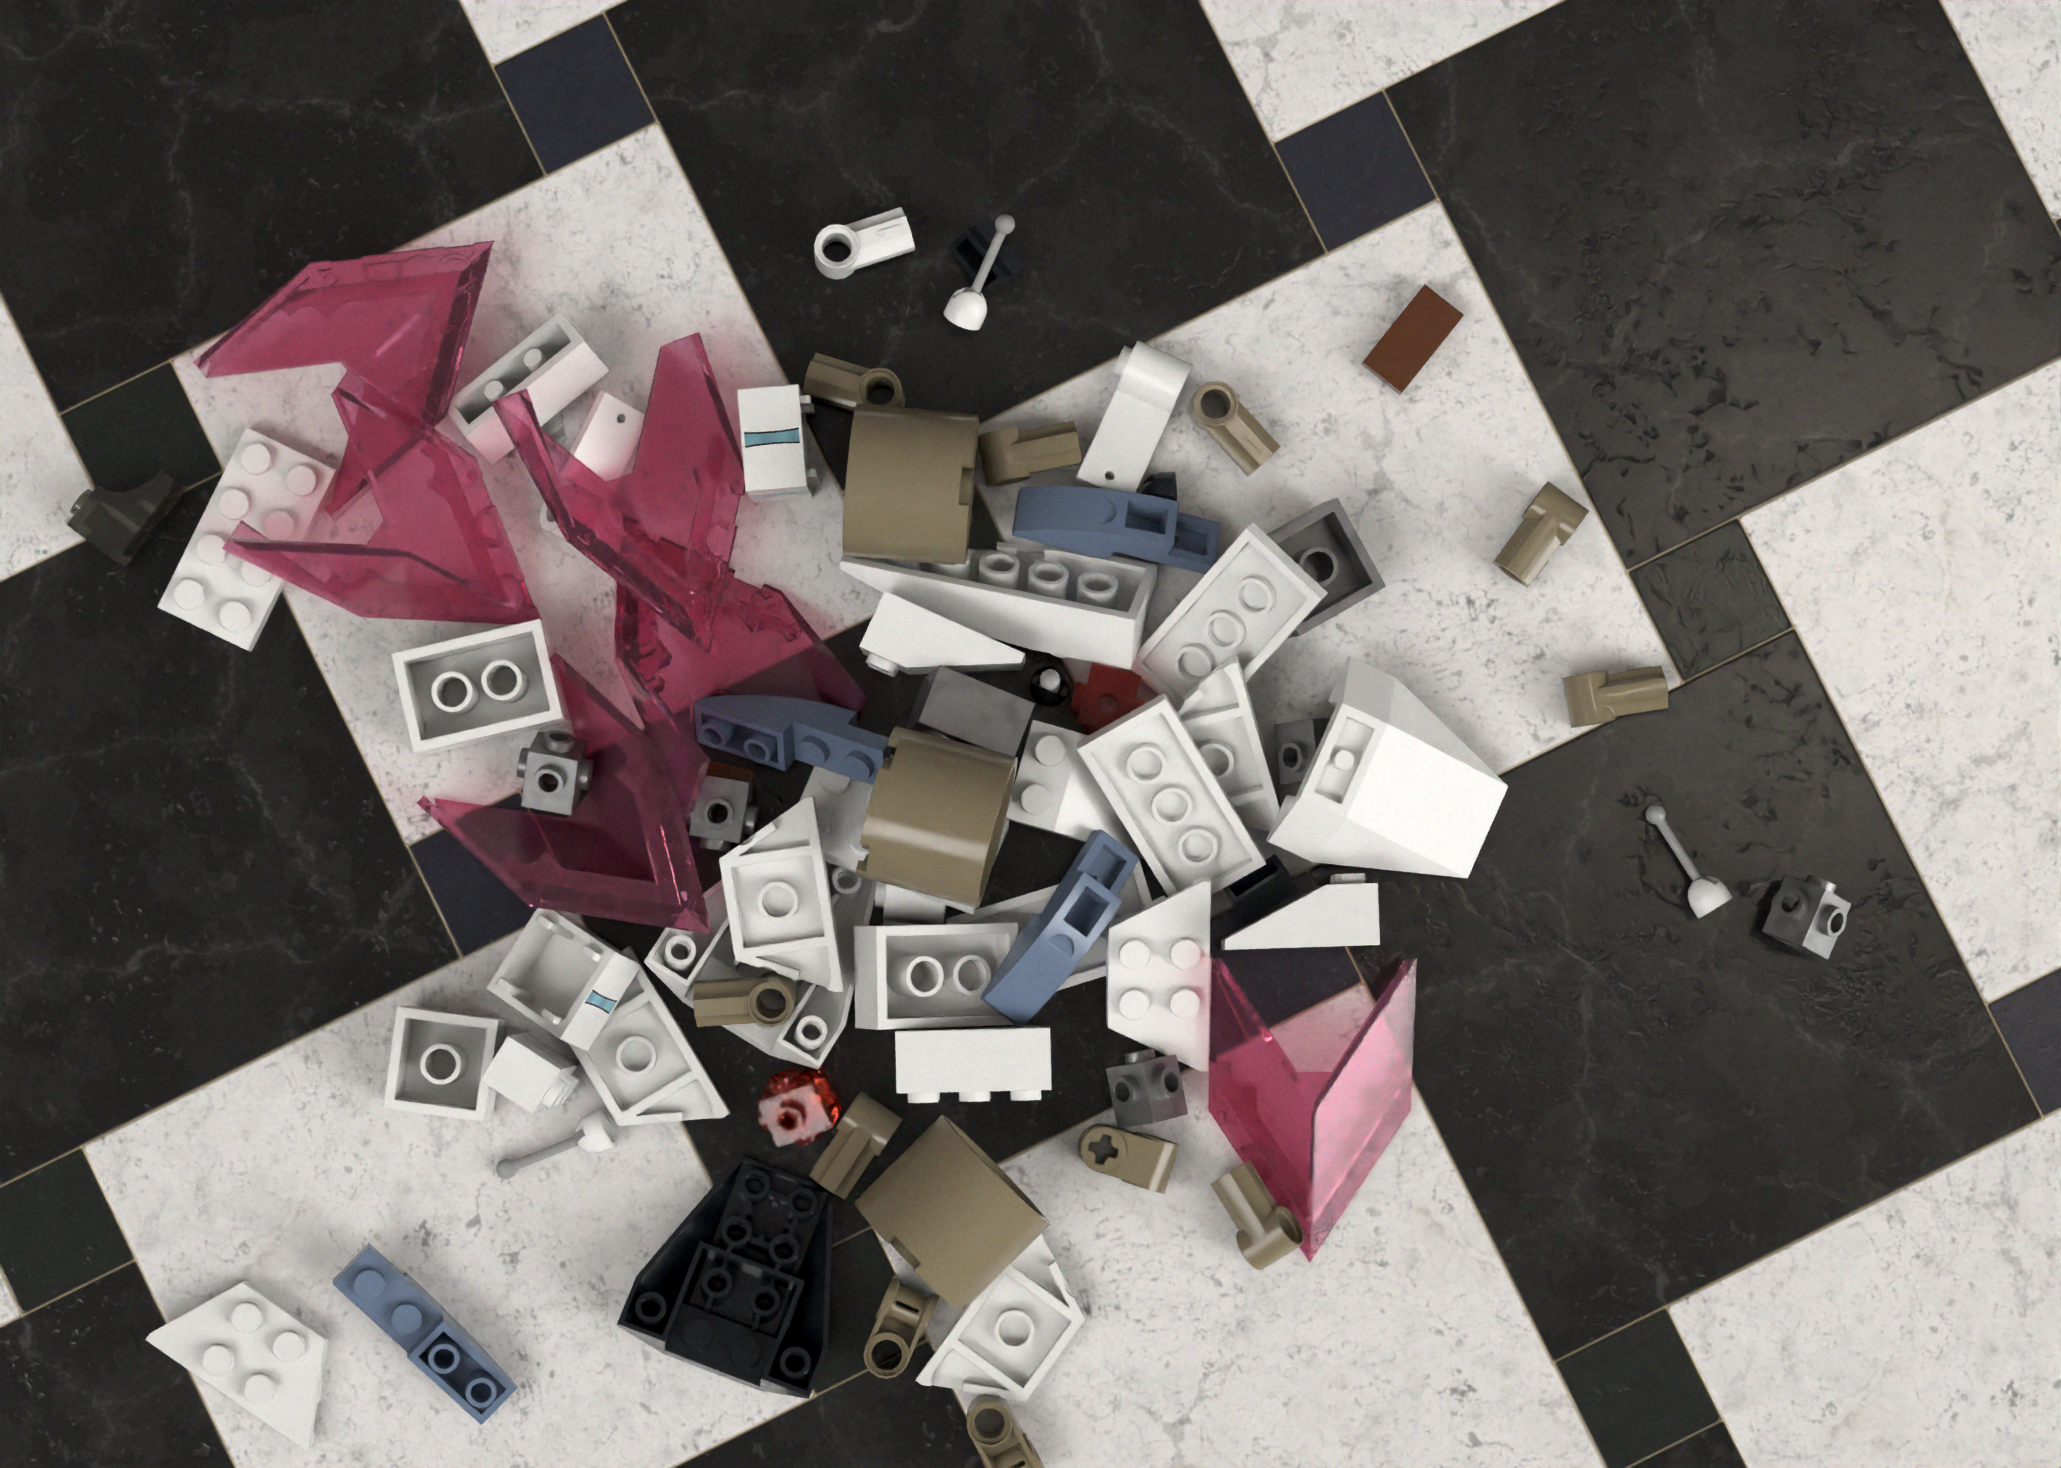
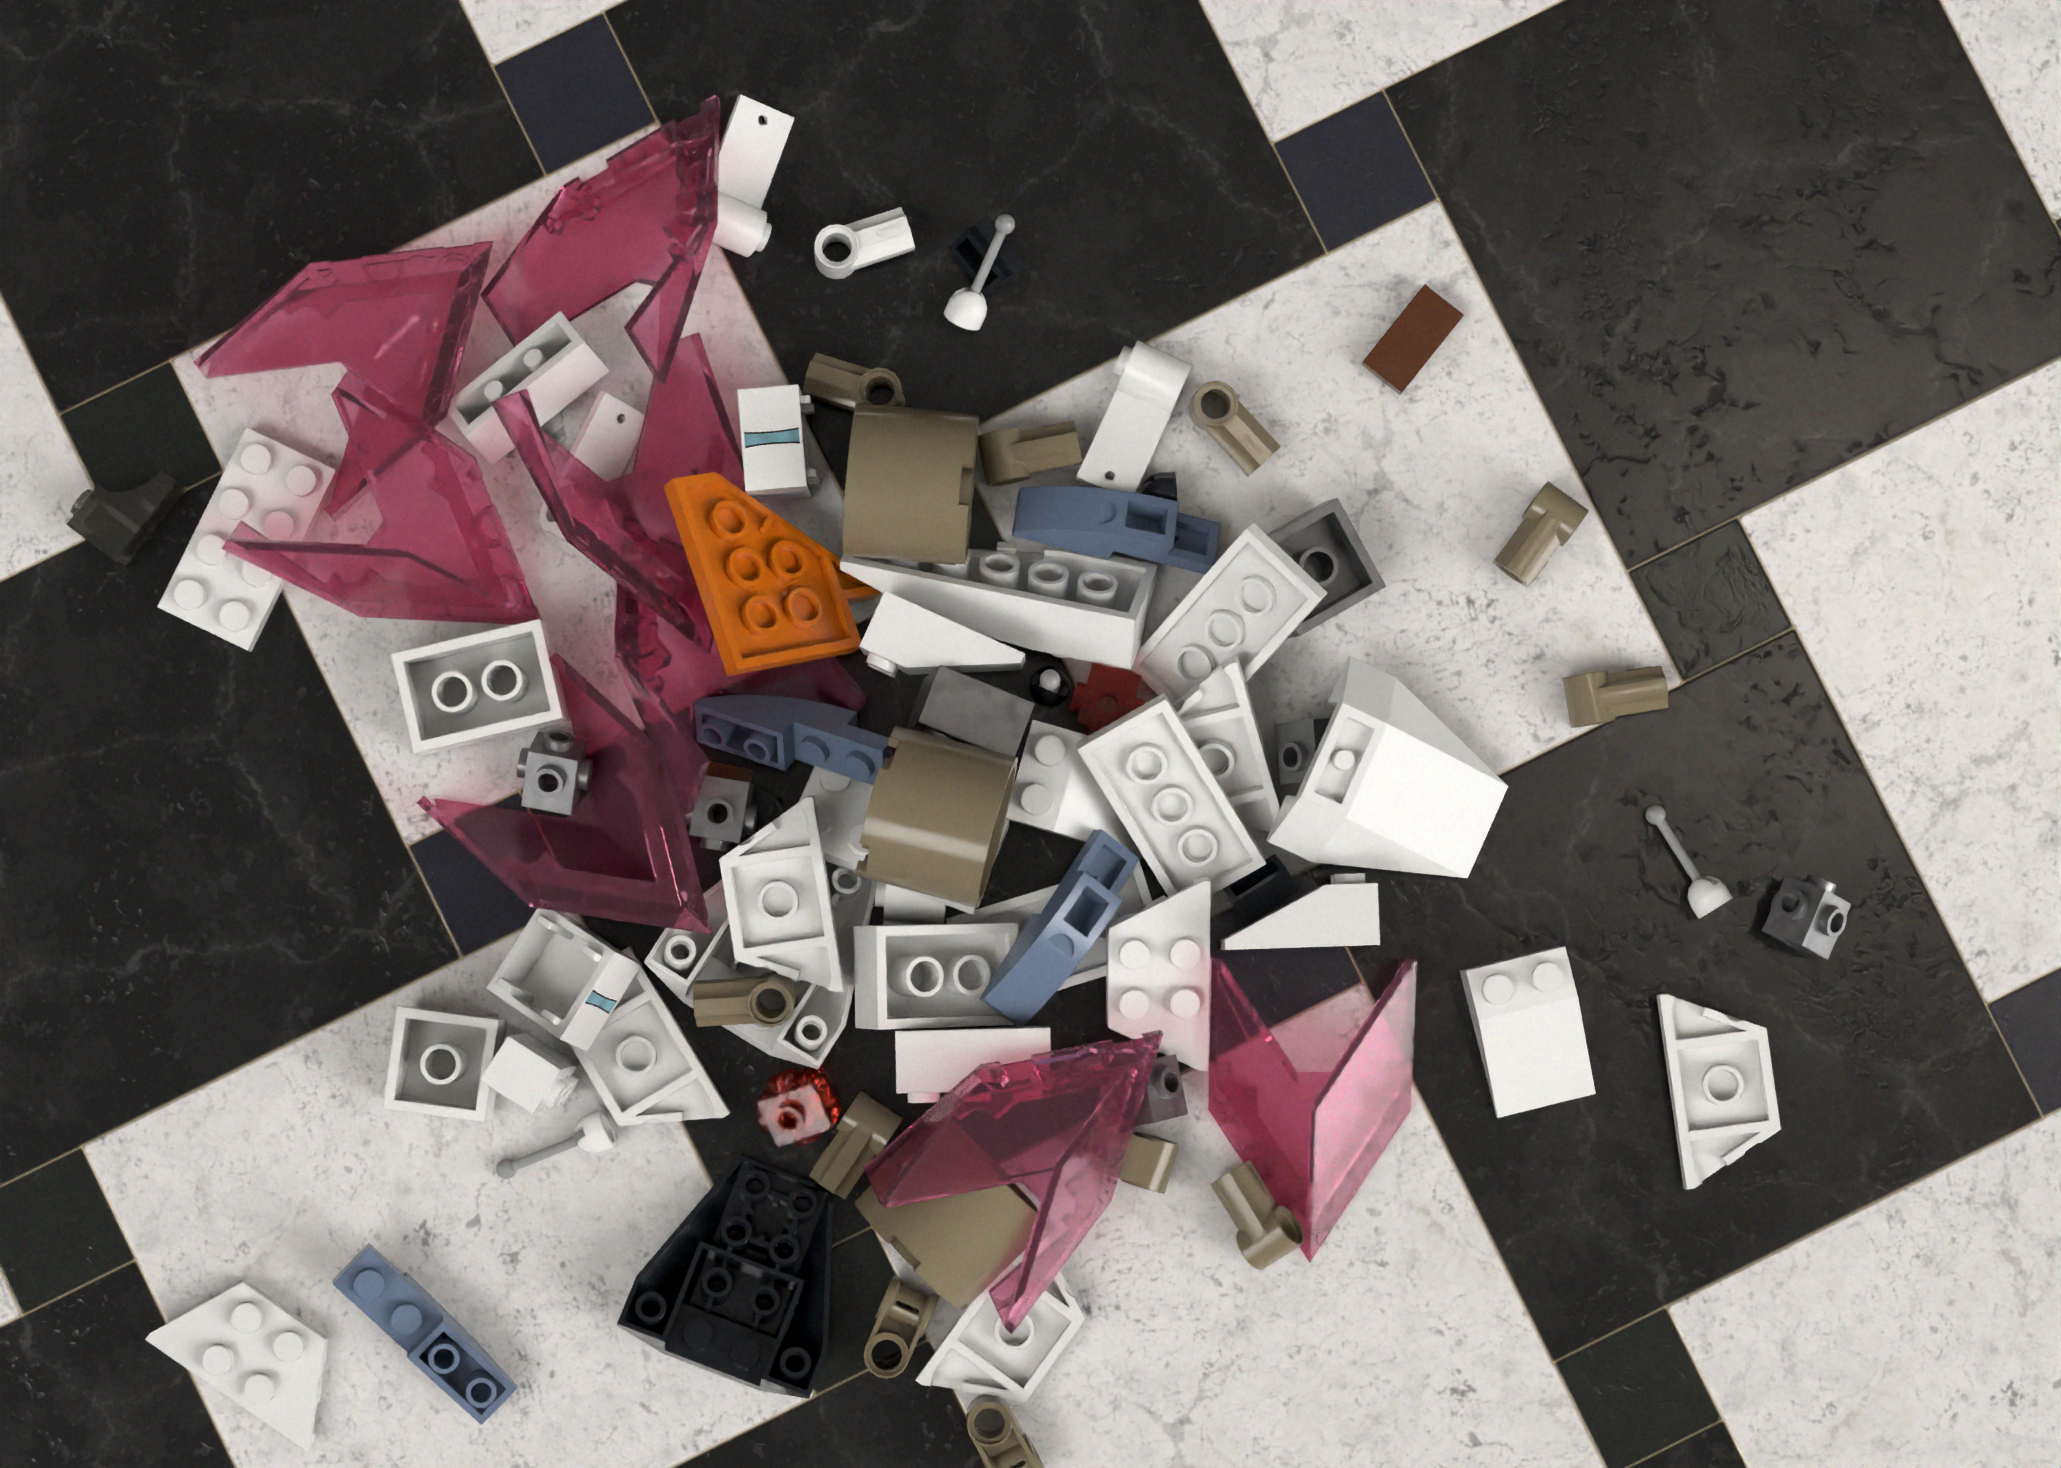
(631, 223): none -> clear pink windscreen
(746, 169): none -> white door
(761, 580): none -> orange wing
(1037, 1121): none -> clear pink windscreen
(1529, 1030): none -> white slope
(1716, 1085): none -> white wing

